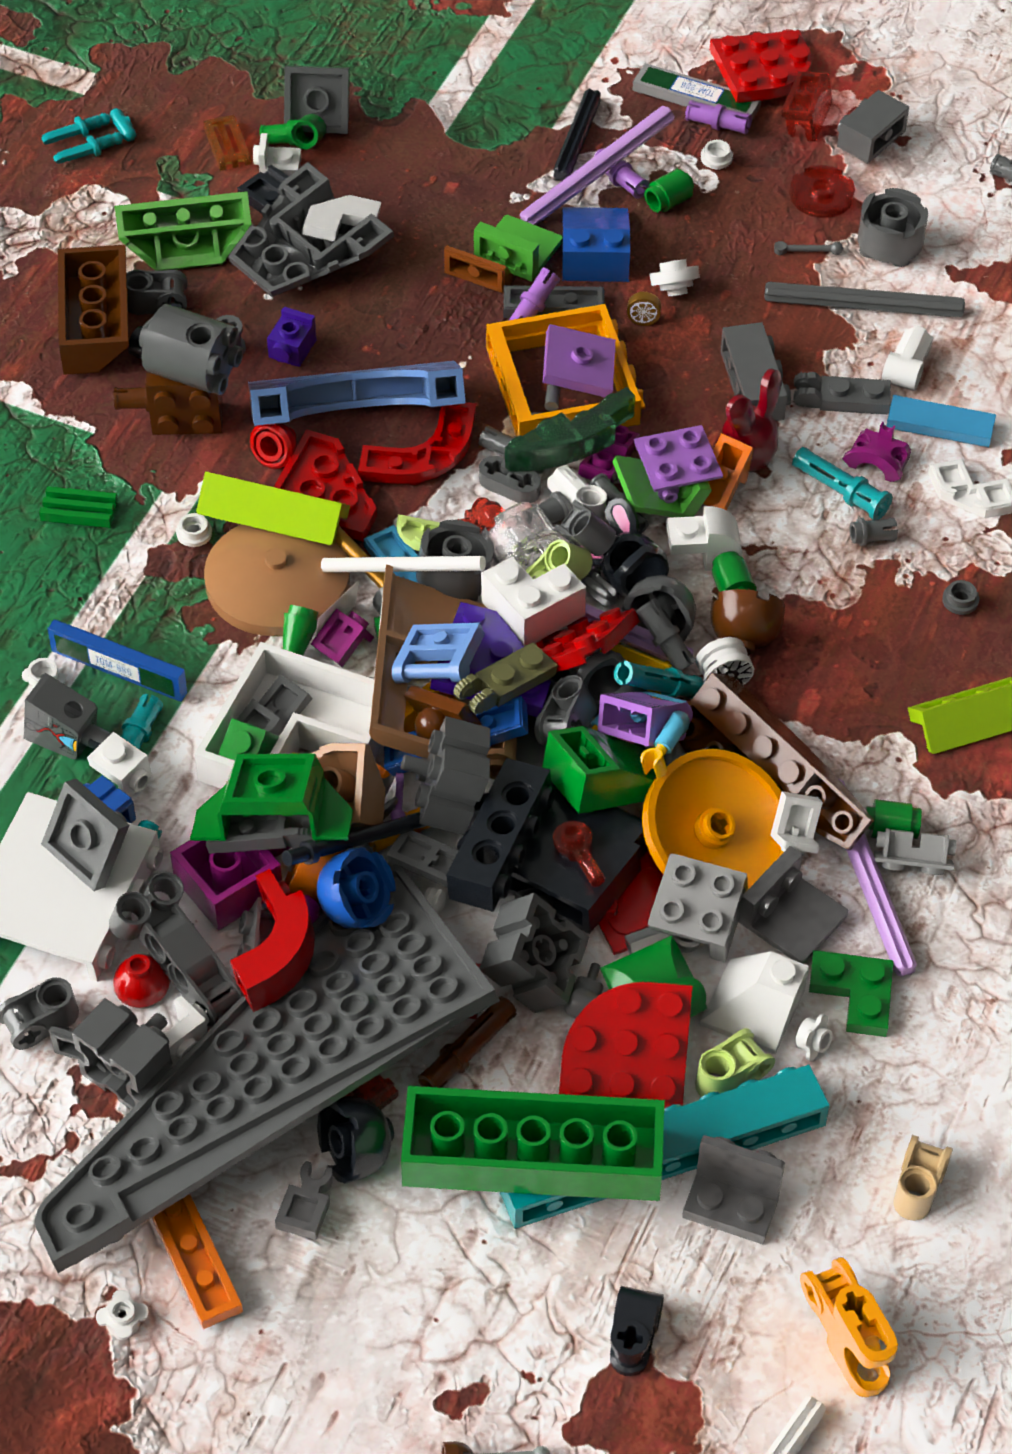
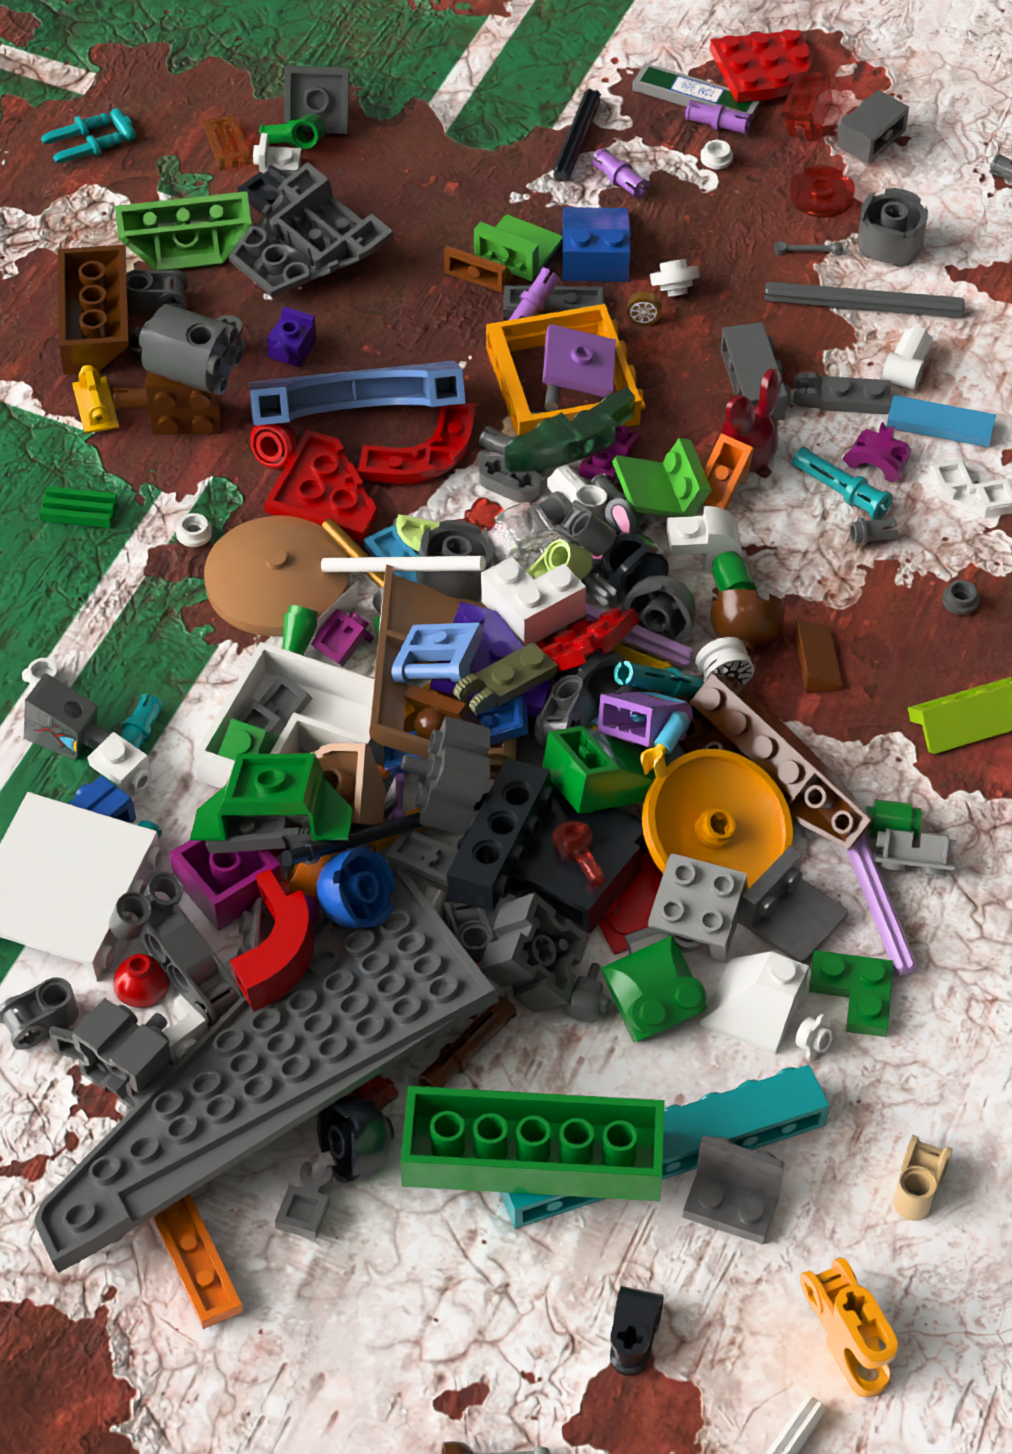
(85, 834): tile -> none
(94, 401): none -> yellow hinge
(117, 660): tile -> none
(122, 1327): white plate -> none
(270, 508): lime panel -> none
(326, 217): white tile -> none
(469, 926): none -> dark grey piece
(597, 166): lavender axle -> none
(630, 1044): red plate -> none
(665, 635): dark grey pin -> none
(669, 191): green brick -> none
(677, 460): medium lavender hinge -> none
(736, 1062): yellowish green piece -> none
(796, 822): white bracket -> none
(816, 657): none -> dark orange slope

